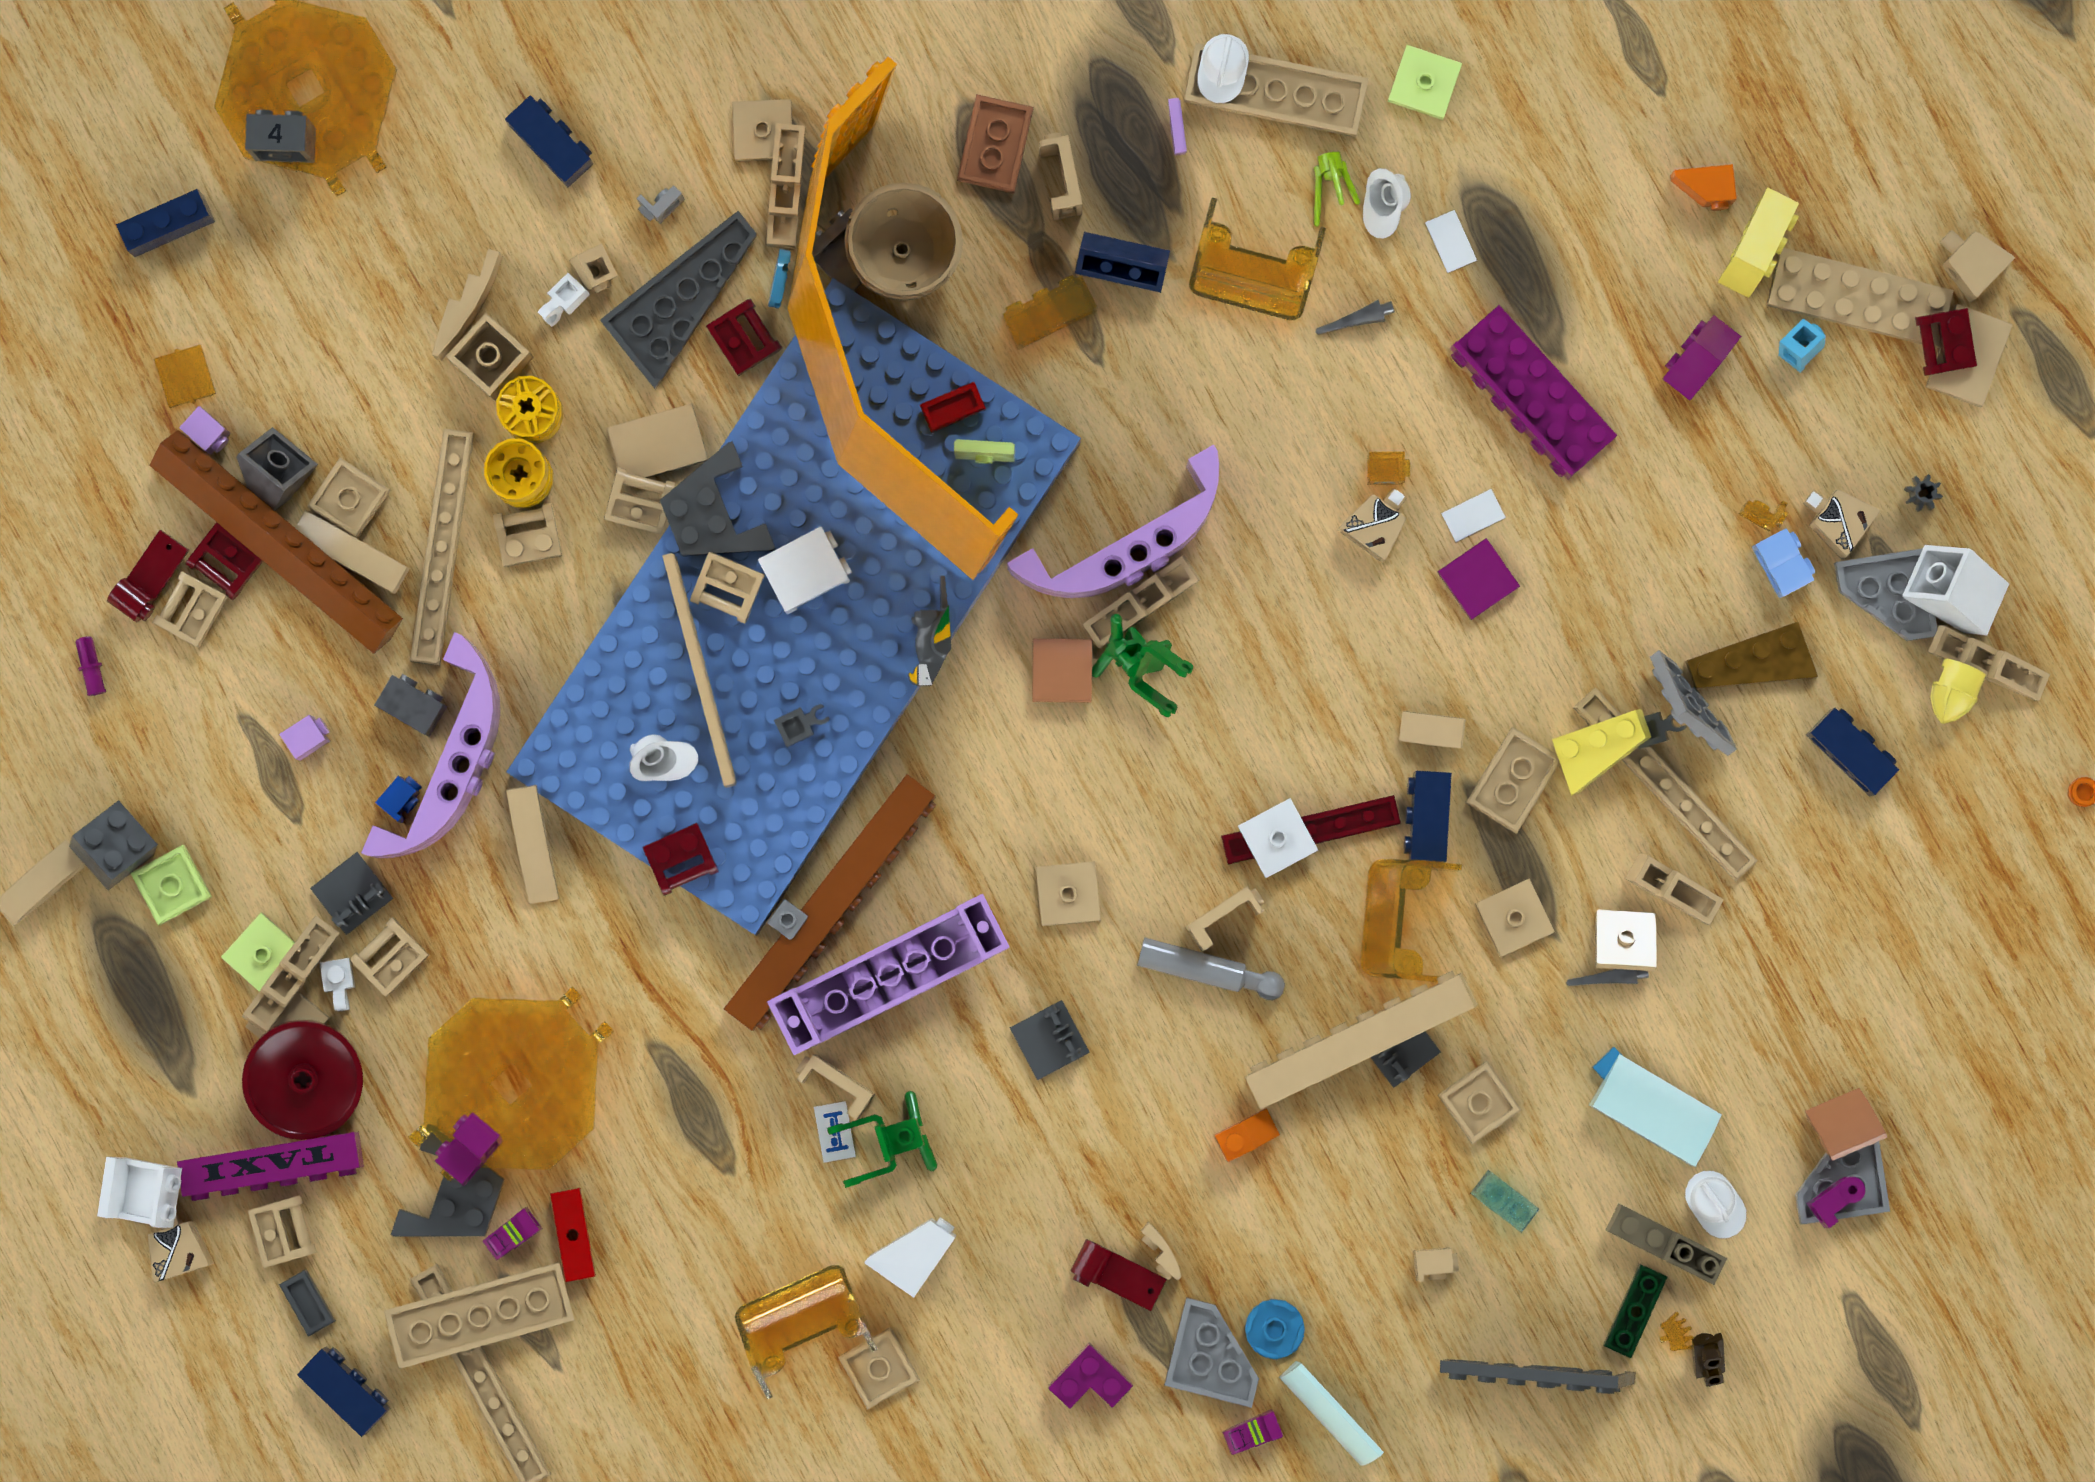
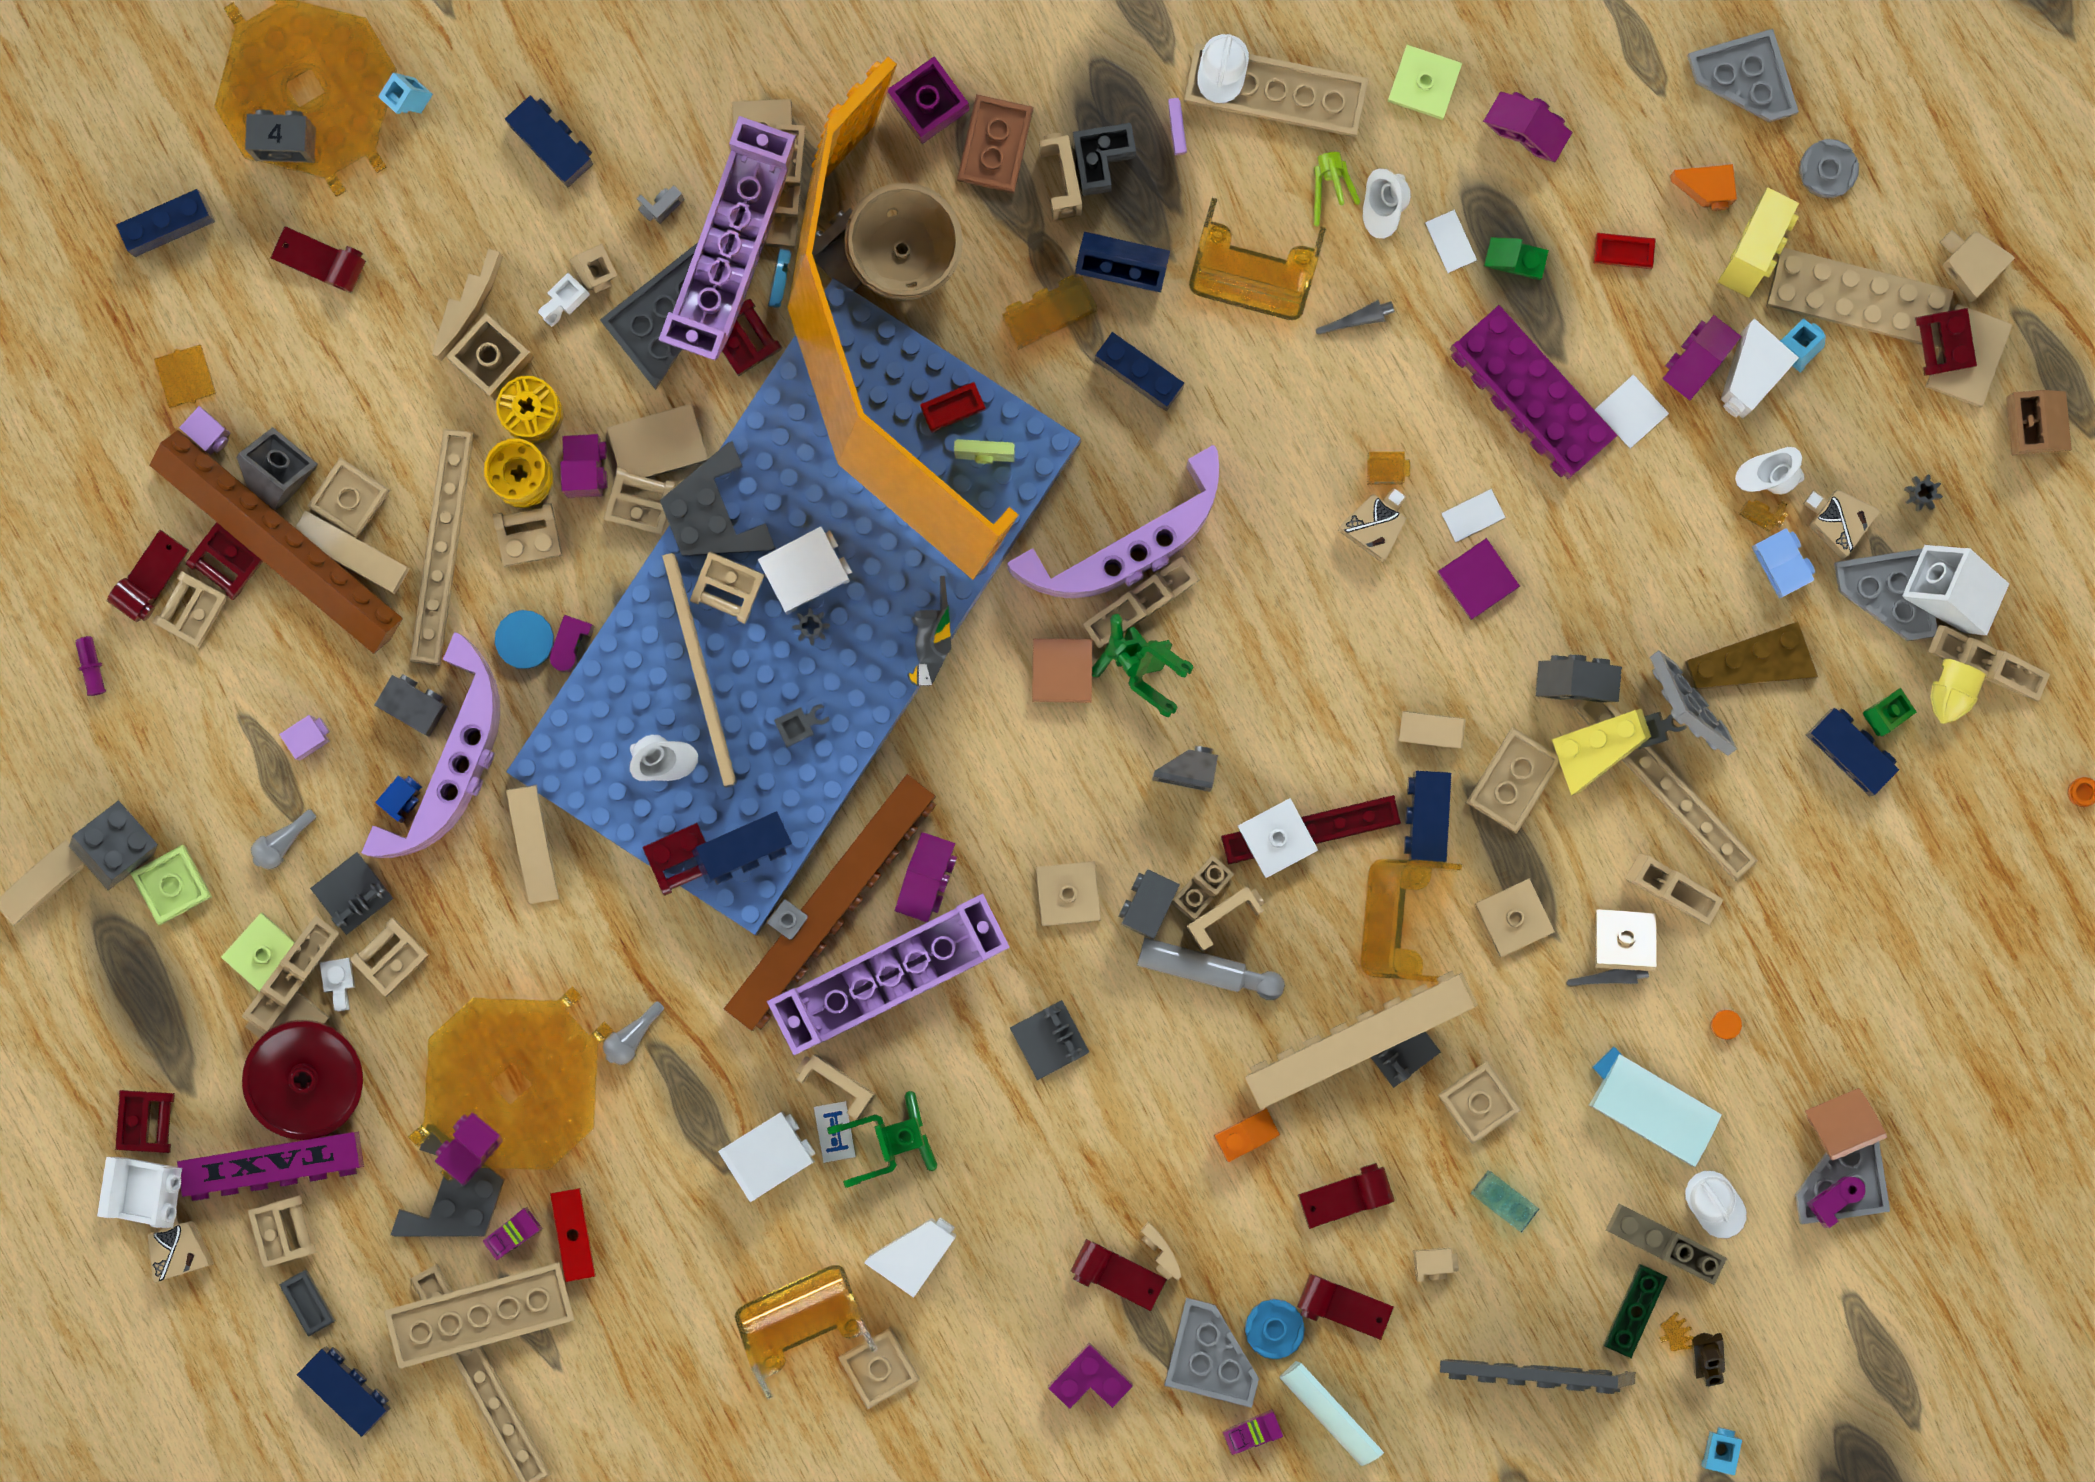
(135, 1119): none -> dark red plate
(269, 850): none -> light grey piece
(319, 260): none -> dark red door
(405, 94): none -> medium azure brick
(524, 639): none -> dark azure tile
(568, 639): none -> magenta leg
(582, 466): none -> magenta brick
(621, 1046): none -> light grey piece
(731, 240): none -> lavender slope
(742, 848): none -> dark blue brick
(767, 1155): none -> white slope
(805, 621): none -> dark grey gear
(926, 877): none -> magenta brick
(928, 100): none -> magenta brick
(1096, 149): none -> dark grey brick
(1139, 371): none -> dark blue brick
(1149, 904): none -> dark grey brick
(1190, 769): none -> flat silver slope
(1202, 888): none -> tan slope
(1344, 1306): none -> dark red door
(1347, 1196): none -> dark red door
(1516, 258): none -> green slope
(1529, 123): none -> magenta brick
(1578, 679): none -> dark grey brick
(1624, 250): none -> red tile
(1631, 411): none -> white sticker
(1726, 1024): none -> orange tile
(1727, 1461): none -> medium azure brick
(1747, 74): none -> light grey plate
(1755, 369): none -> white slope
(1772, 471): none -> white piece
(1829, 168): none -> light grey tile
(1889, 712): none -> green slope
(2038, 422): none -> medium nougat slope

